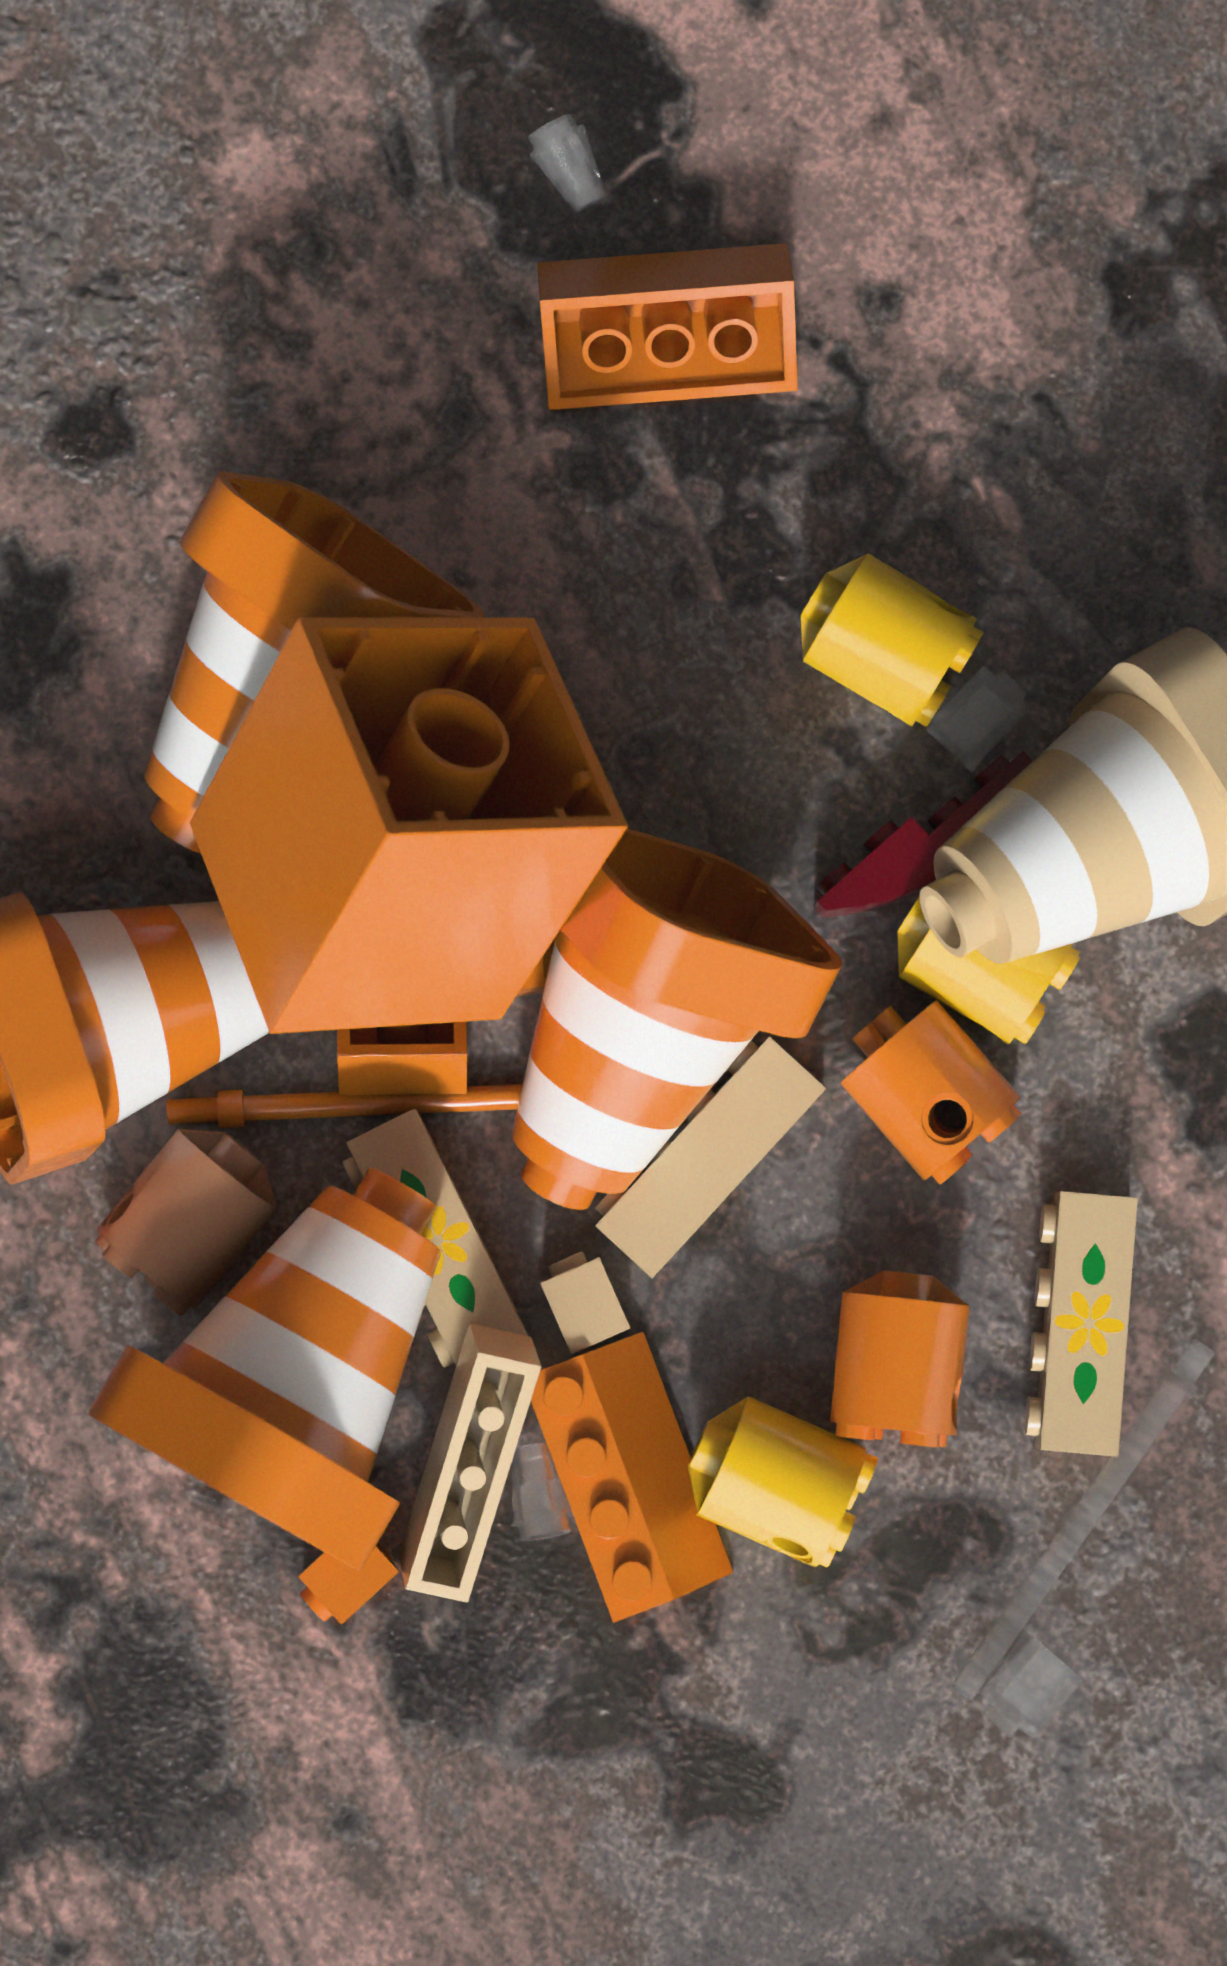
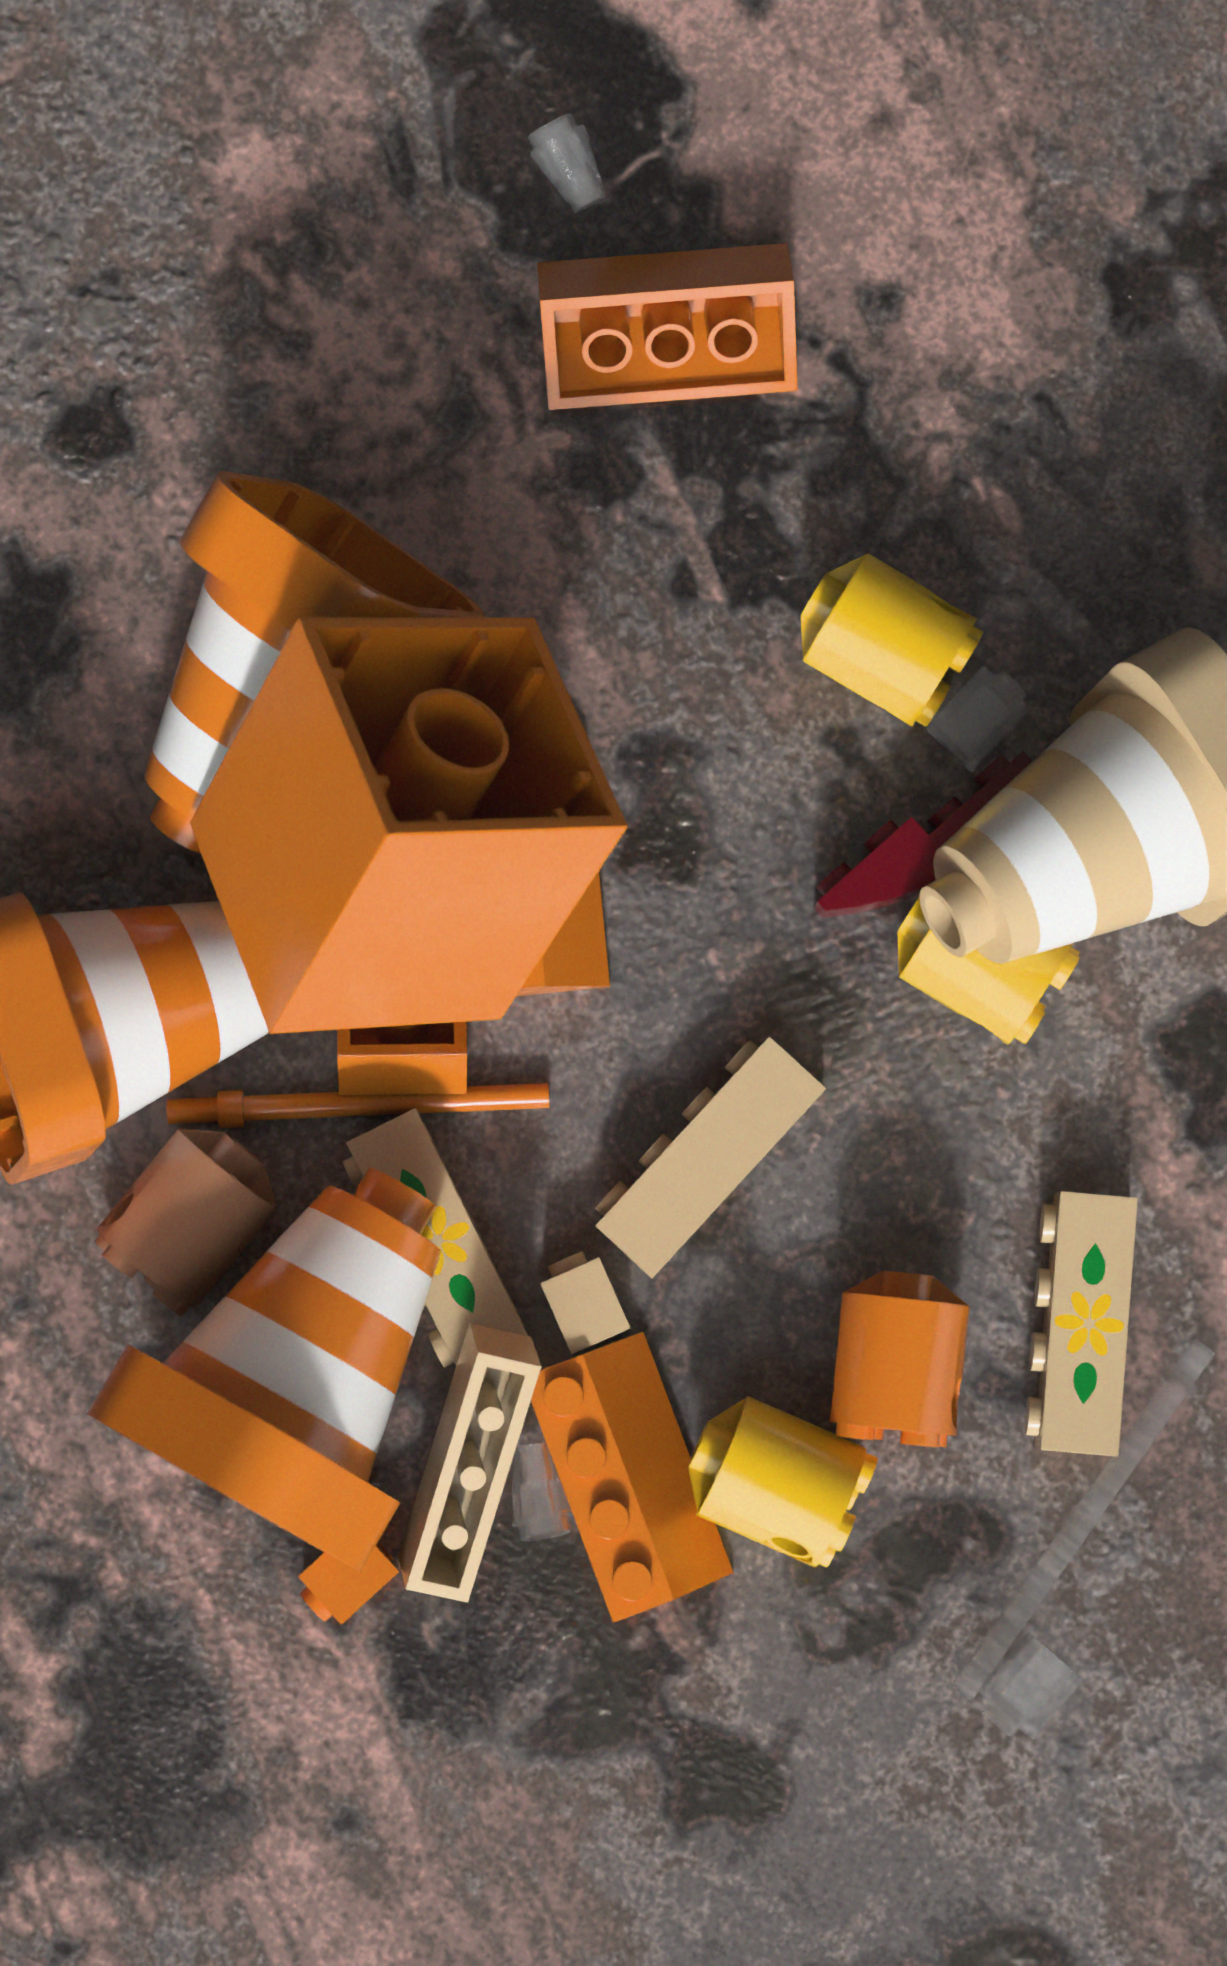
(650, 1004): orange cone -> none
(916, 1068): orange cylinder -> none

